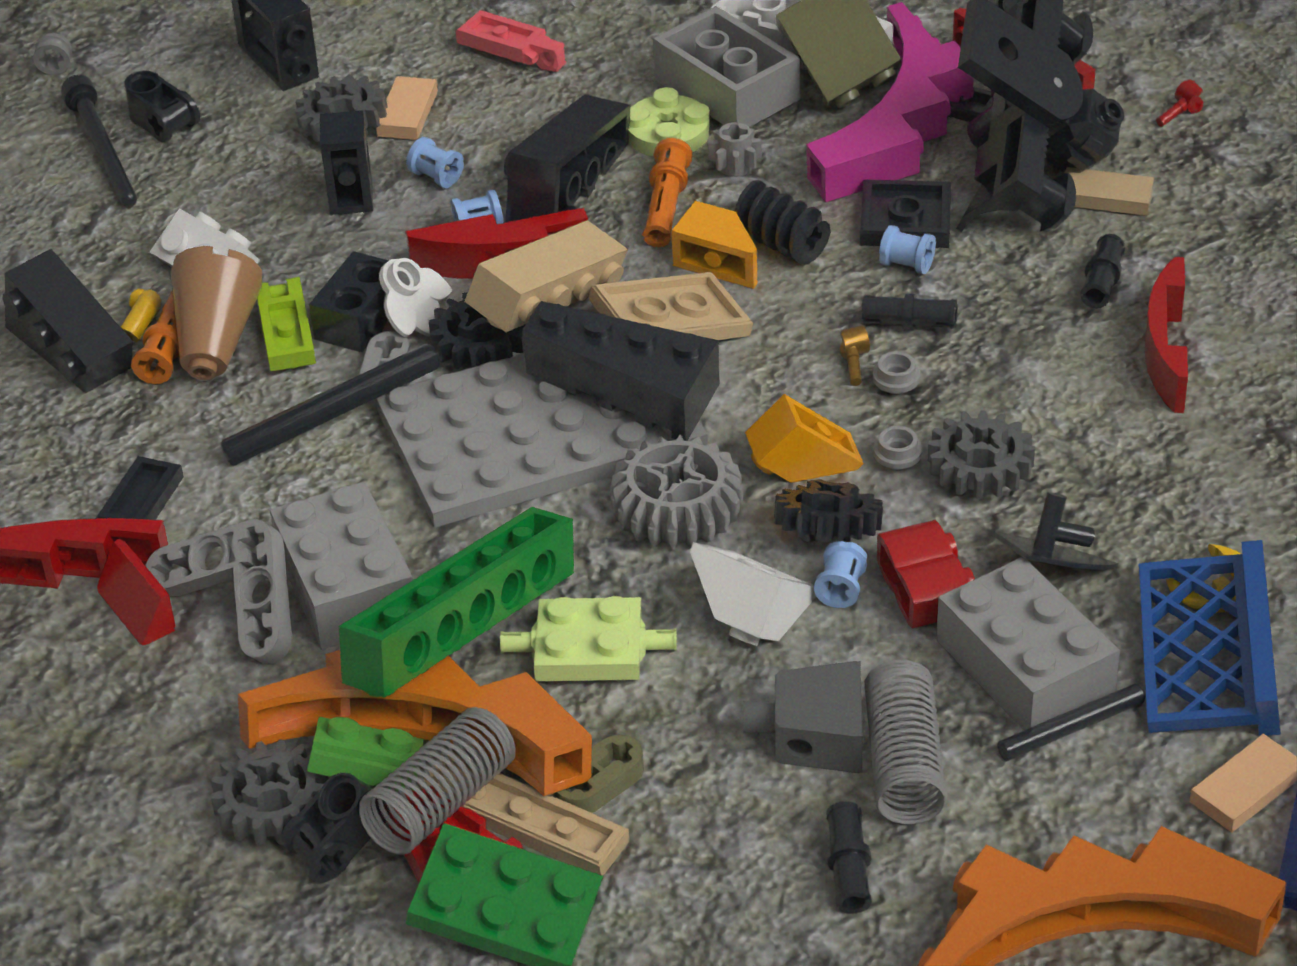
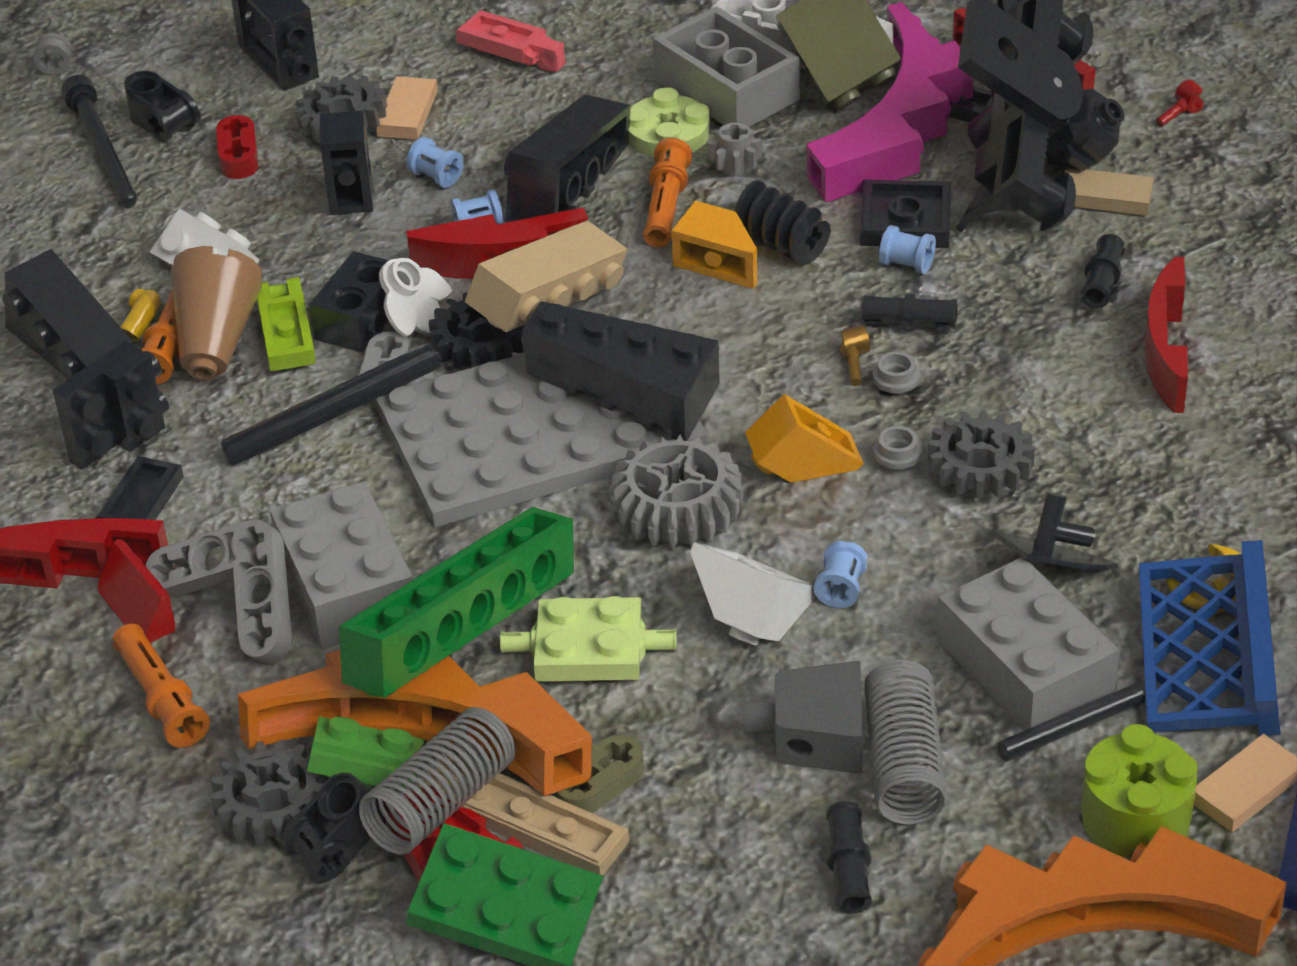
(111, 404): none -> black plate
(167, 697): none -> orange pin
(232, 147): none -> red beam
(677, 303): tan tile -> none
(828, 511): black gear -> none
(920, 567): red brick -> none
(1135, 787): none -> lime brick

